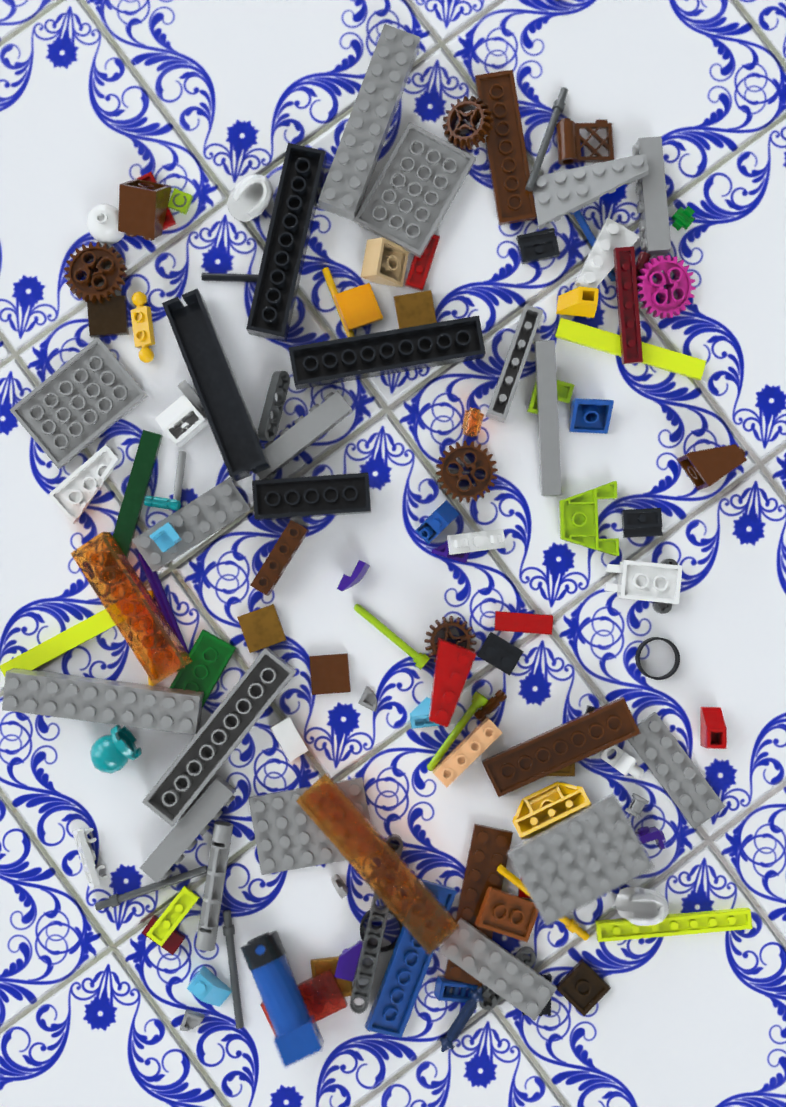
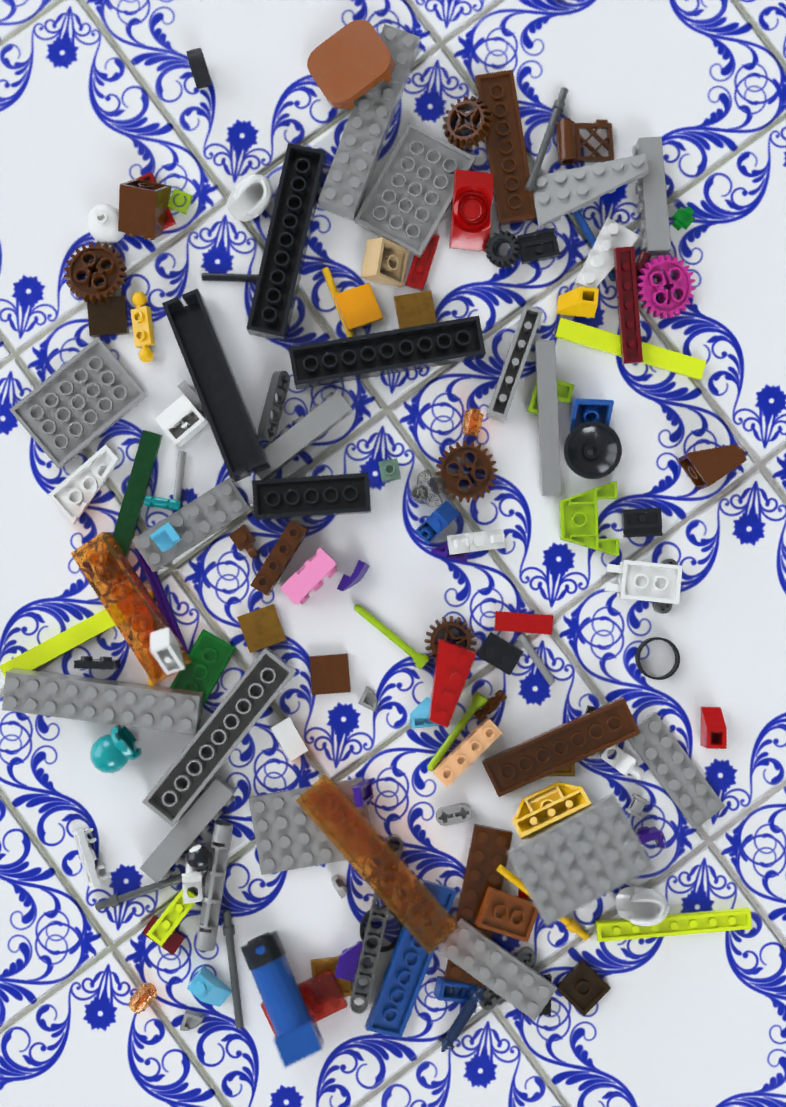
(88, 662): none -> black plate
(142, 998): none -> clear orange brick
(166, 650): none -> white slope
(191, 879): none -> white bracket
(198, 857): none -> black piece
(199, 68): none -> black tyre
(243, 540): none -> reddish brown plate
(309, 577): none -> bright pink wedge
(350, 64): none -> dark orange tile
(363, 792): none -> dark purple tile
(389, 470): none -> sand green brick
(431, 489): none -> clear smoke plate
(452, 809): none -> light grey beam
(471, 210): none -> red slope
(503, 237): none -> black tyre
(536, 659): none -> light grey bar
(605, 447): none -> black dish

